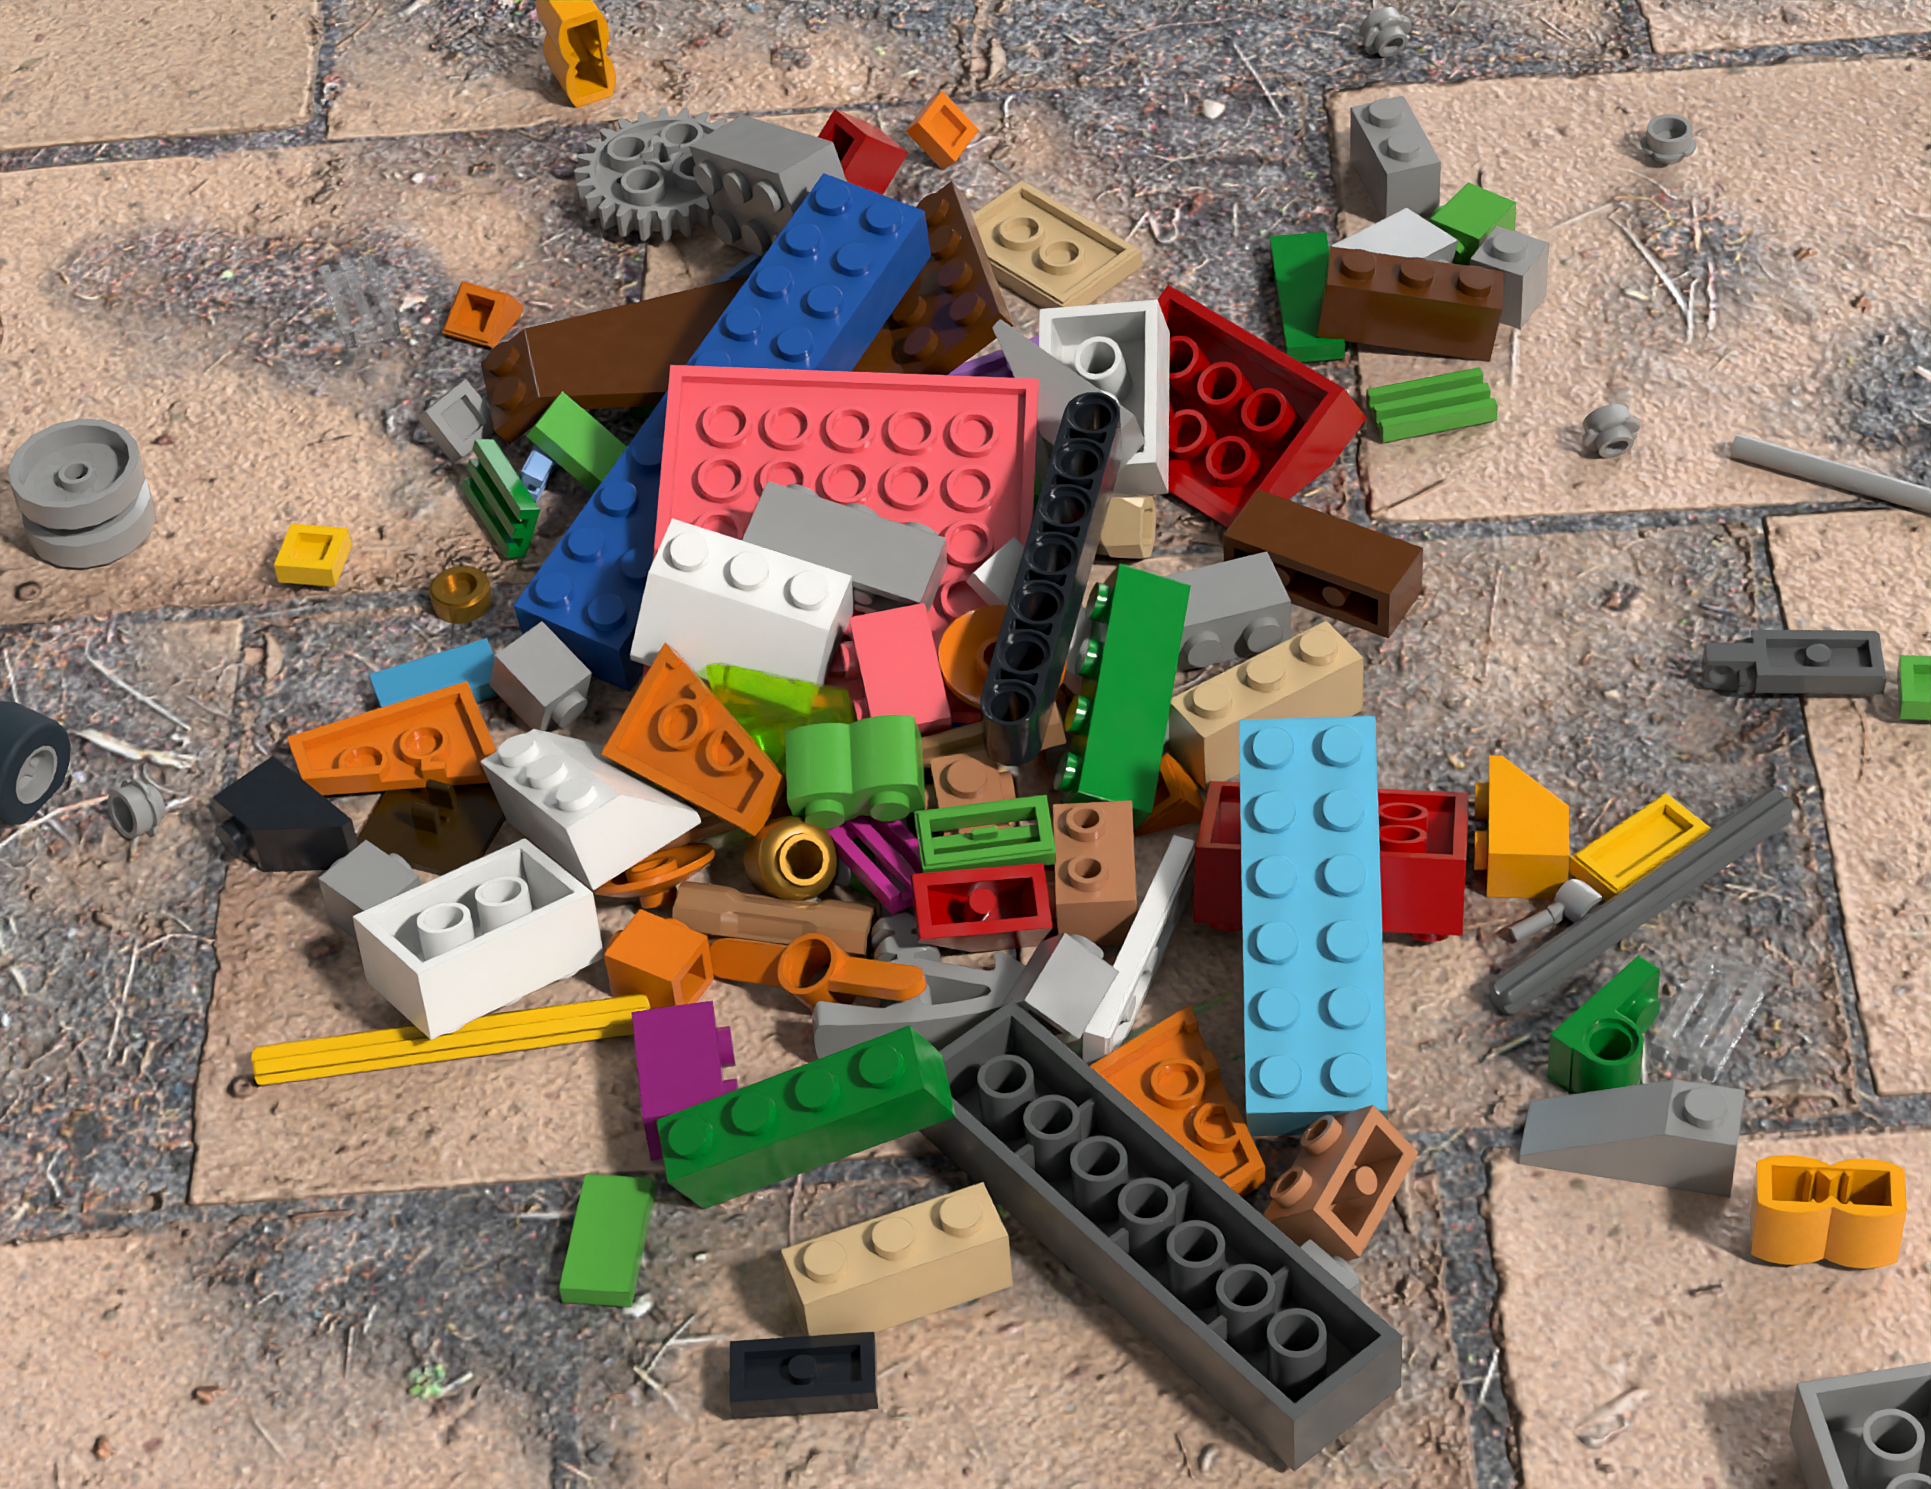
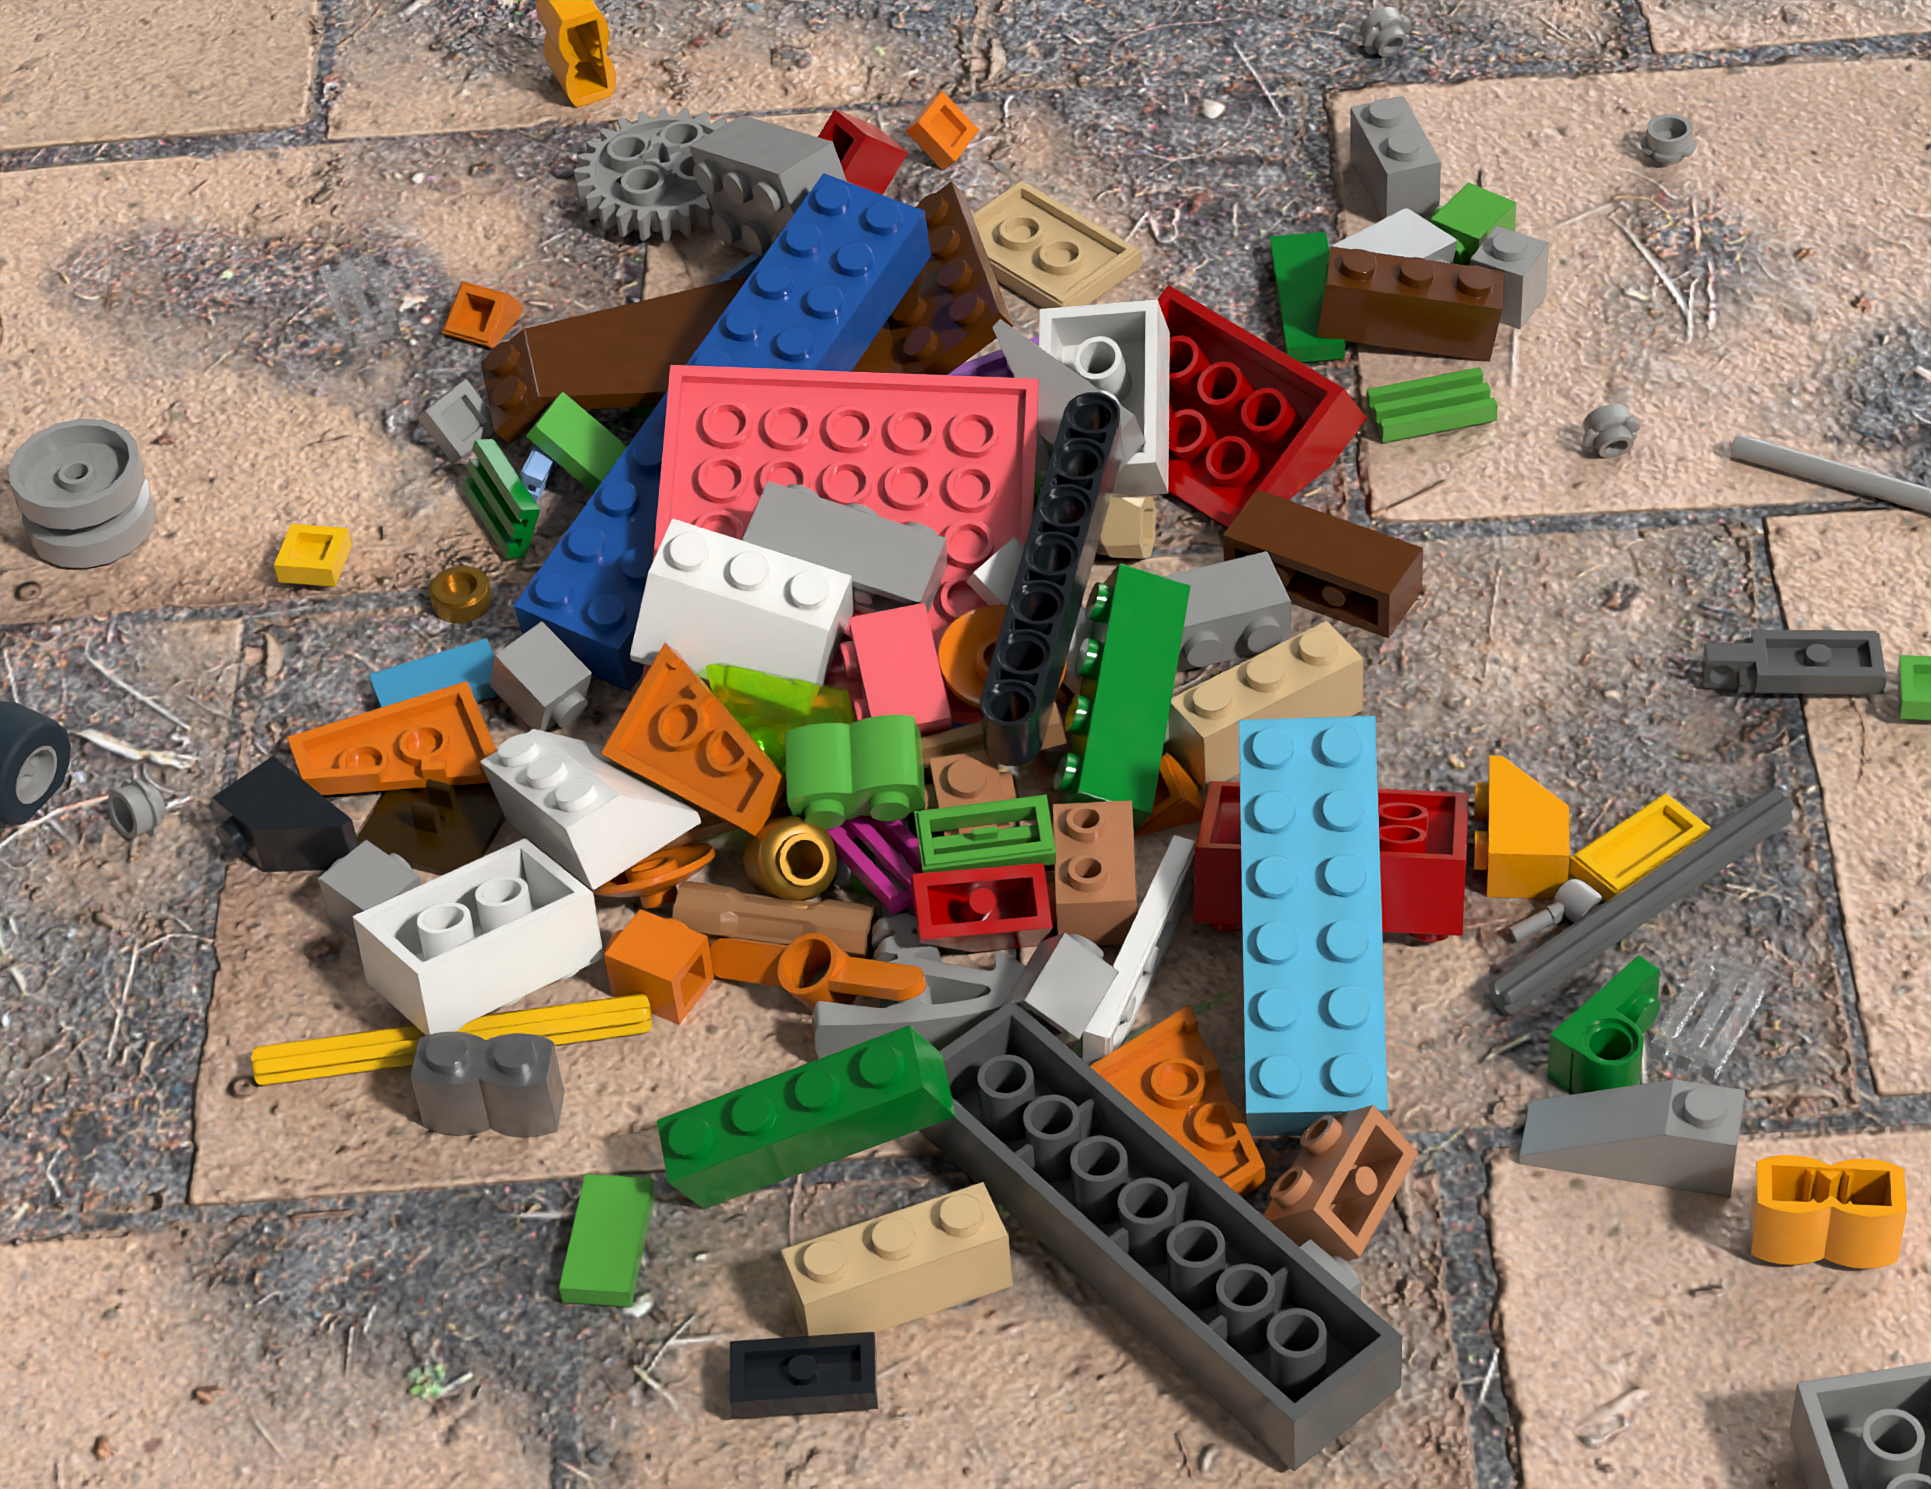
(488, 1084): none -> flat silver brick
(679, 1062): magenta brick -> none

